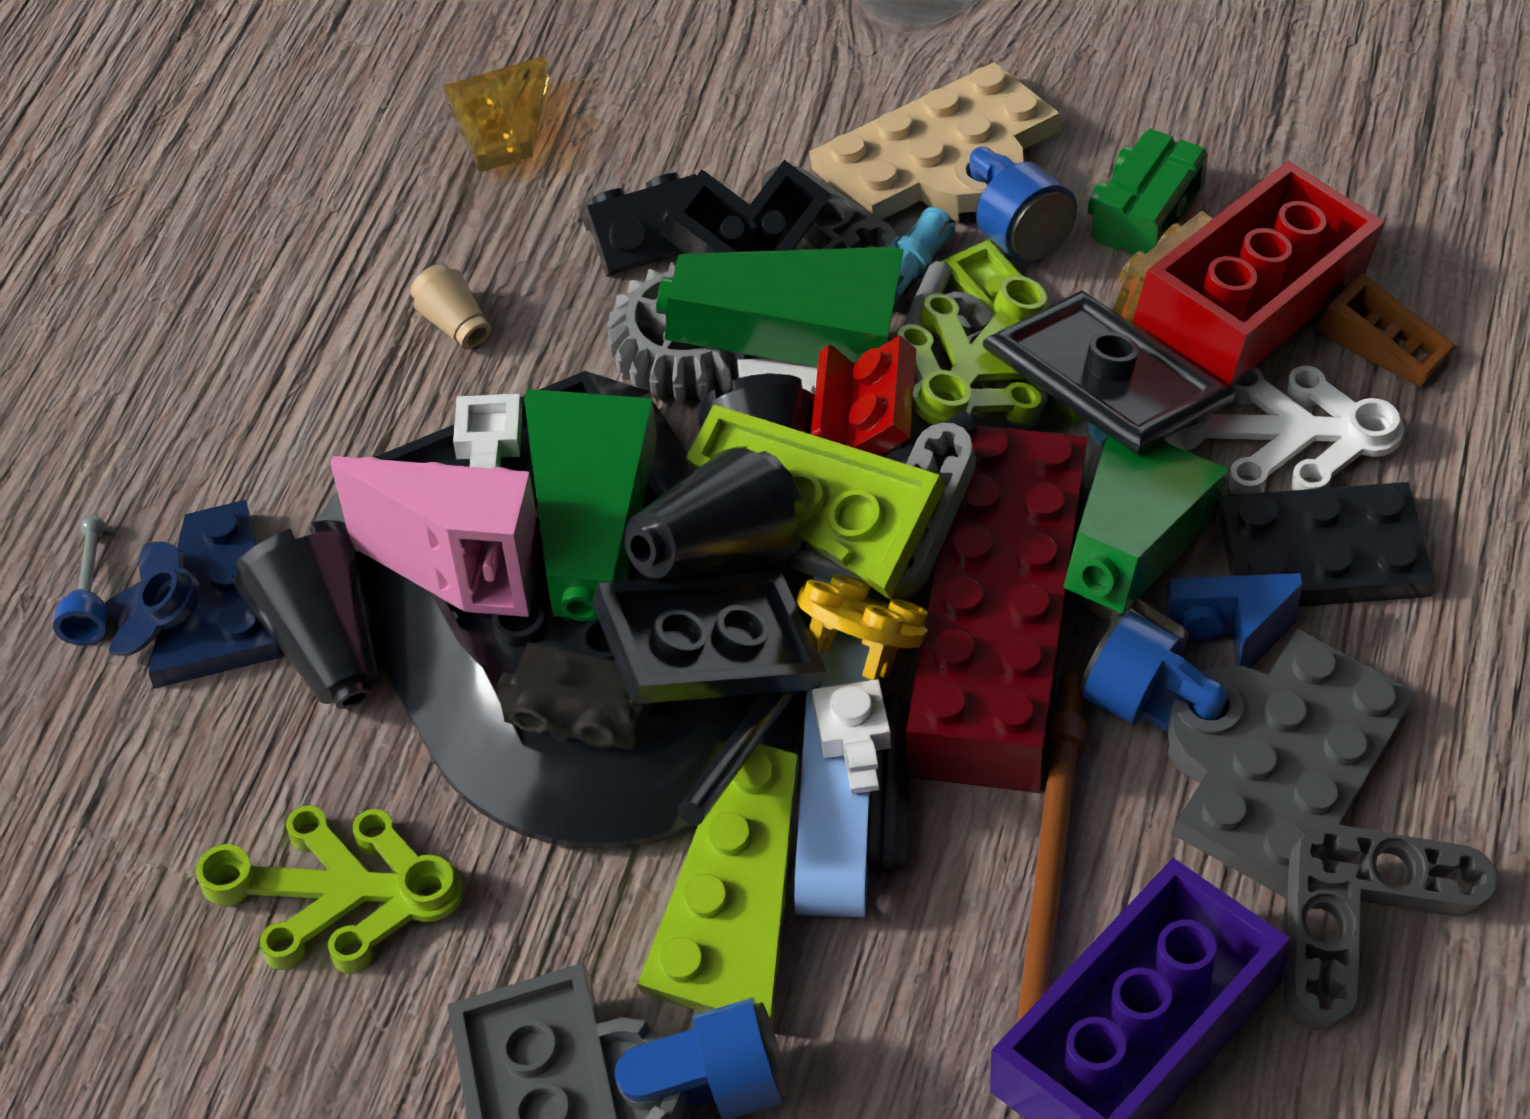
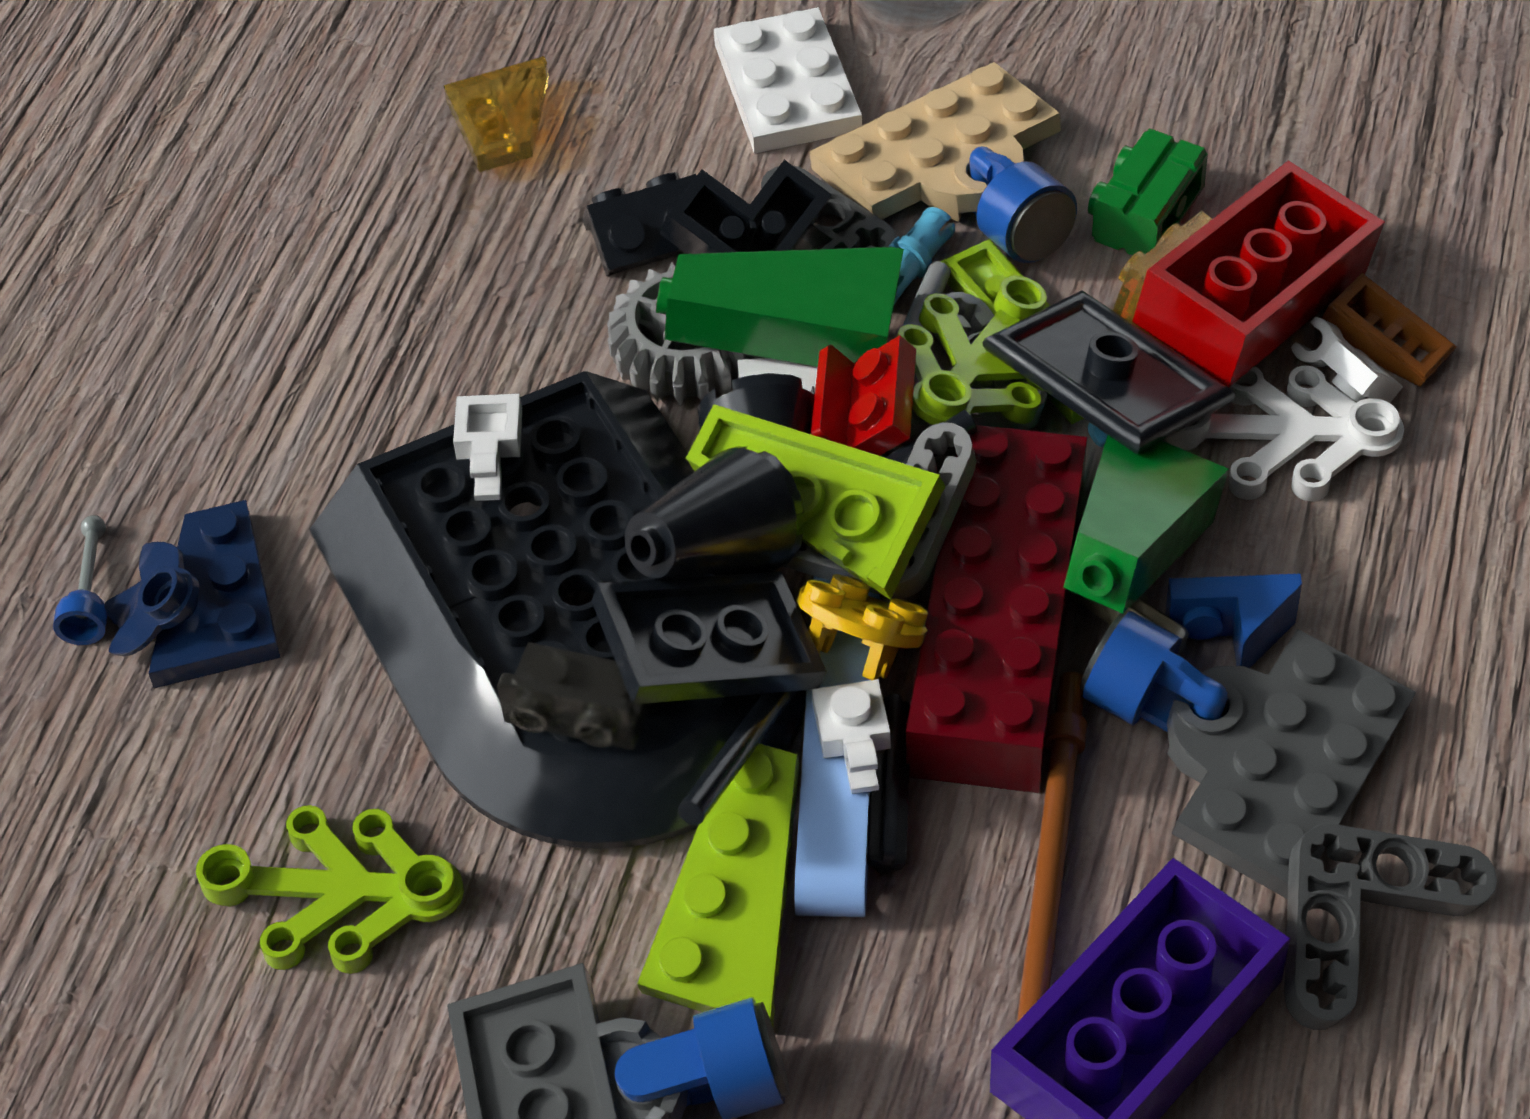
(315, 609): black cone -> none
(446, 528): bright pink slope -> none
(449, 304): tan cone -> none
(589, 481): green slope -> none
(787, 80): none -> white plate
(1341, 540): black plate -> none
(1356, 372): none -> white plate

